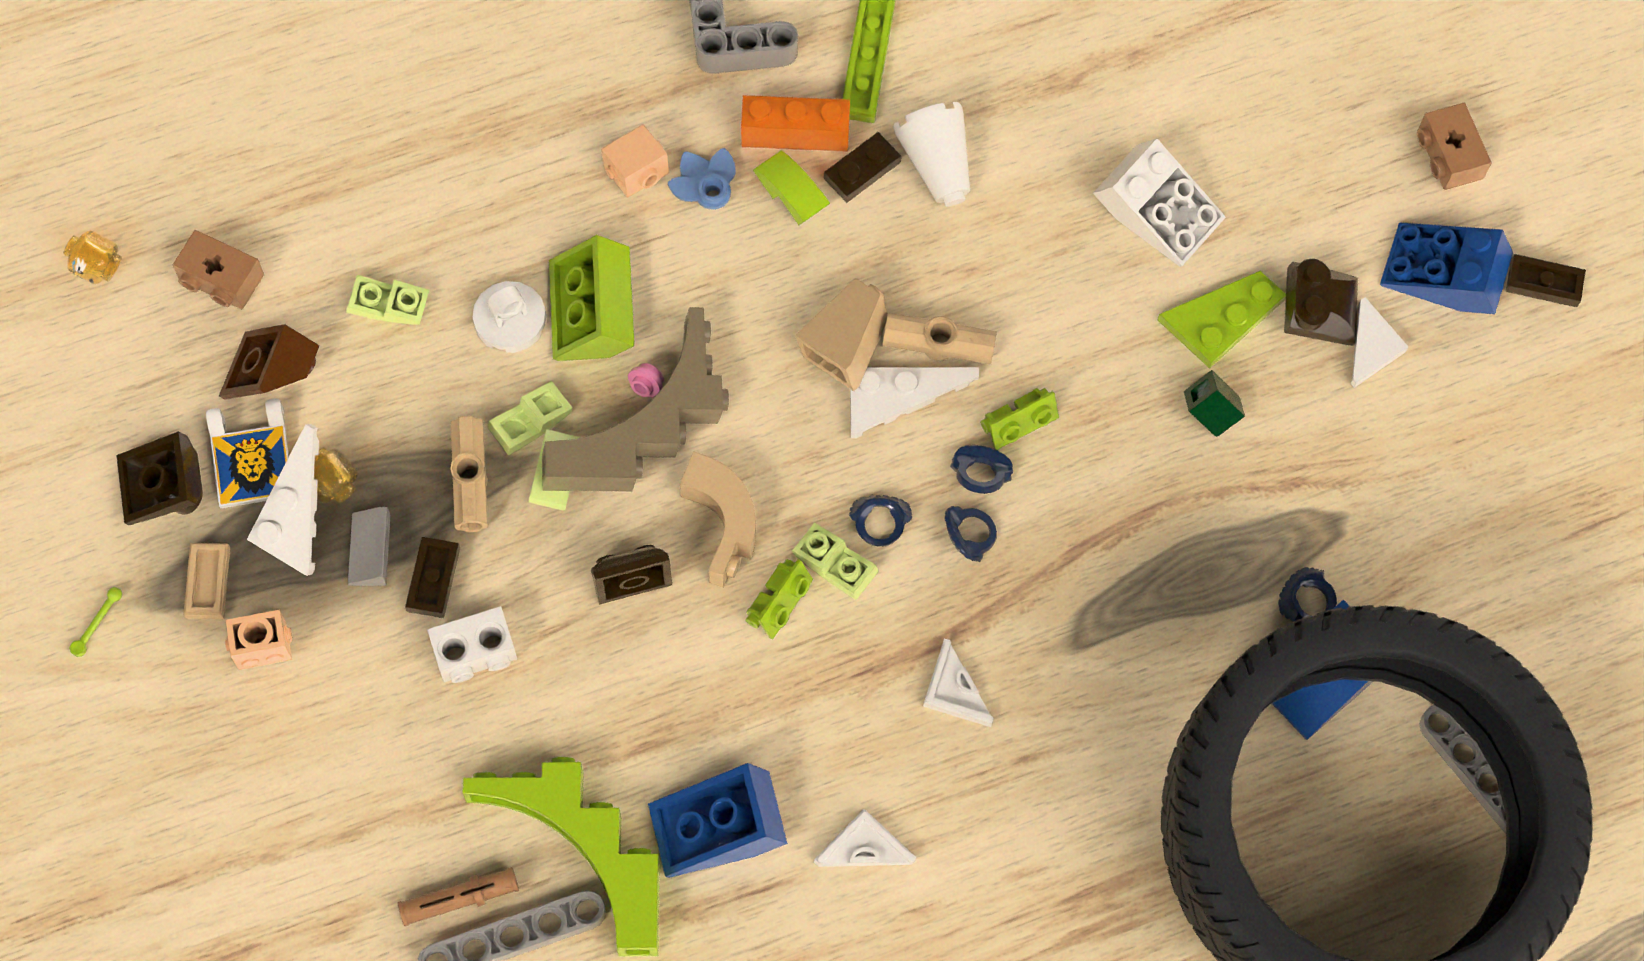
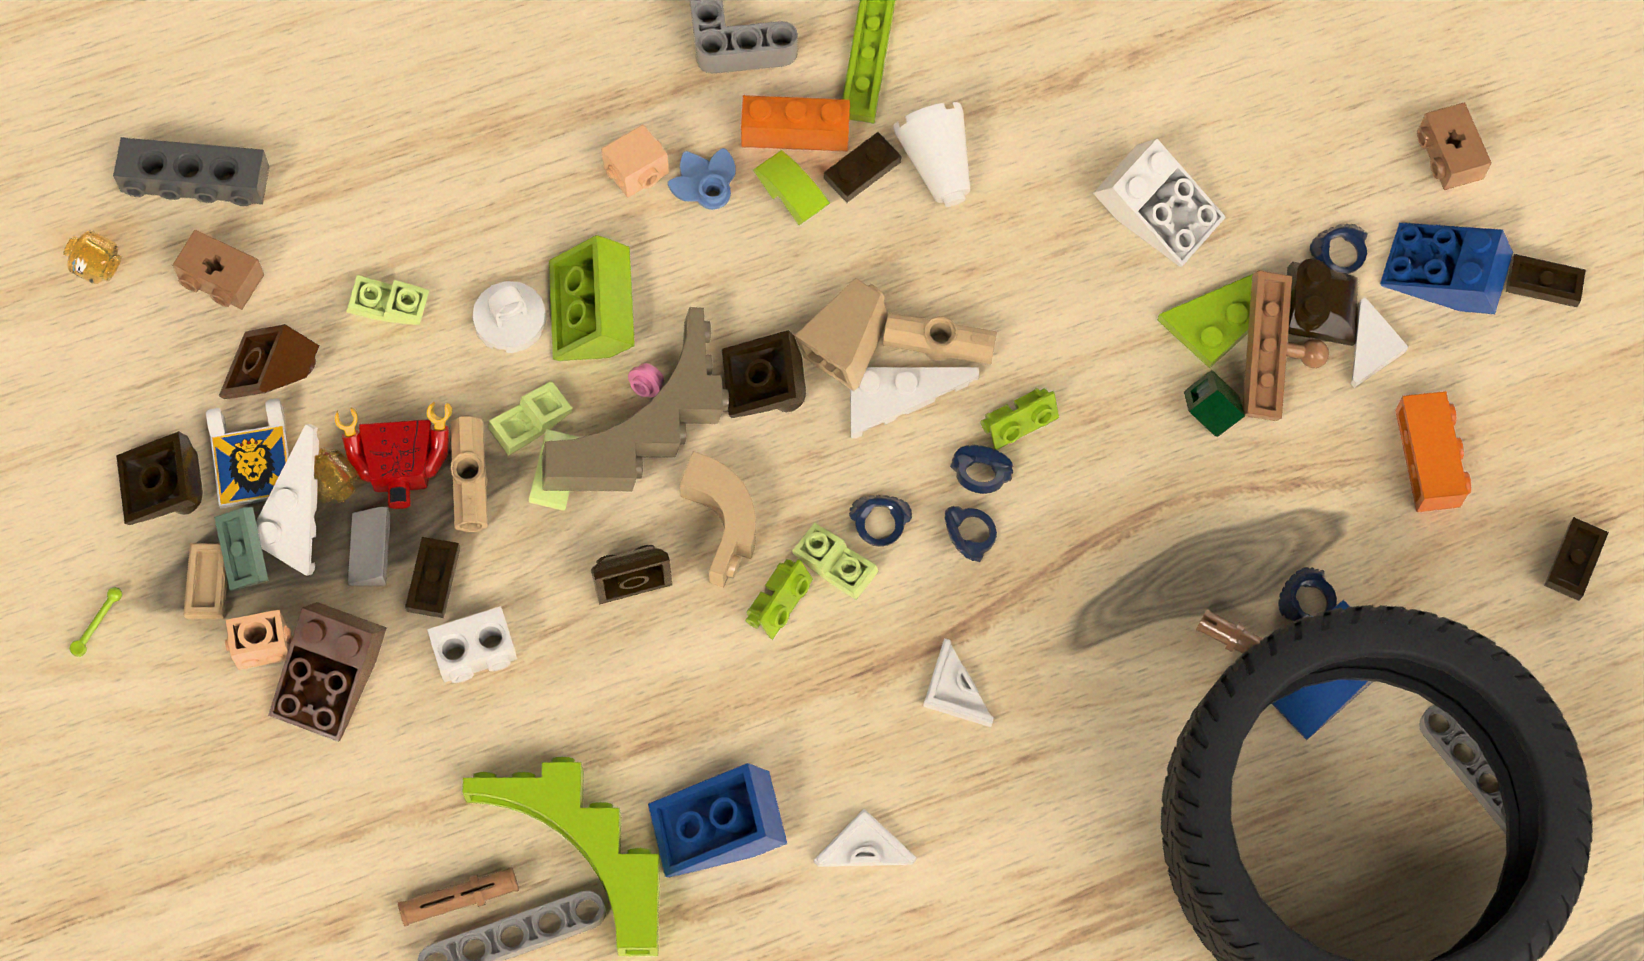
(212, 162): none -> dark grey brick
(241, 548): none -> sand green plate
(326, 670): none -> reddish brown slope
(397, 454): none -> red torso
(764, 375): none -> dark brown slope
(1227, 632): none -> medium nougat pin
(1270, 346): none -> medium nougat plate
(1351, 233): none -> dark blue piece
(1432, 451): none -> orange brick
(1576, 559): none -> dark brown plate

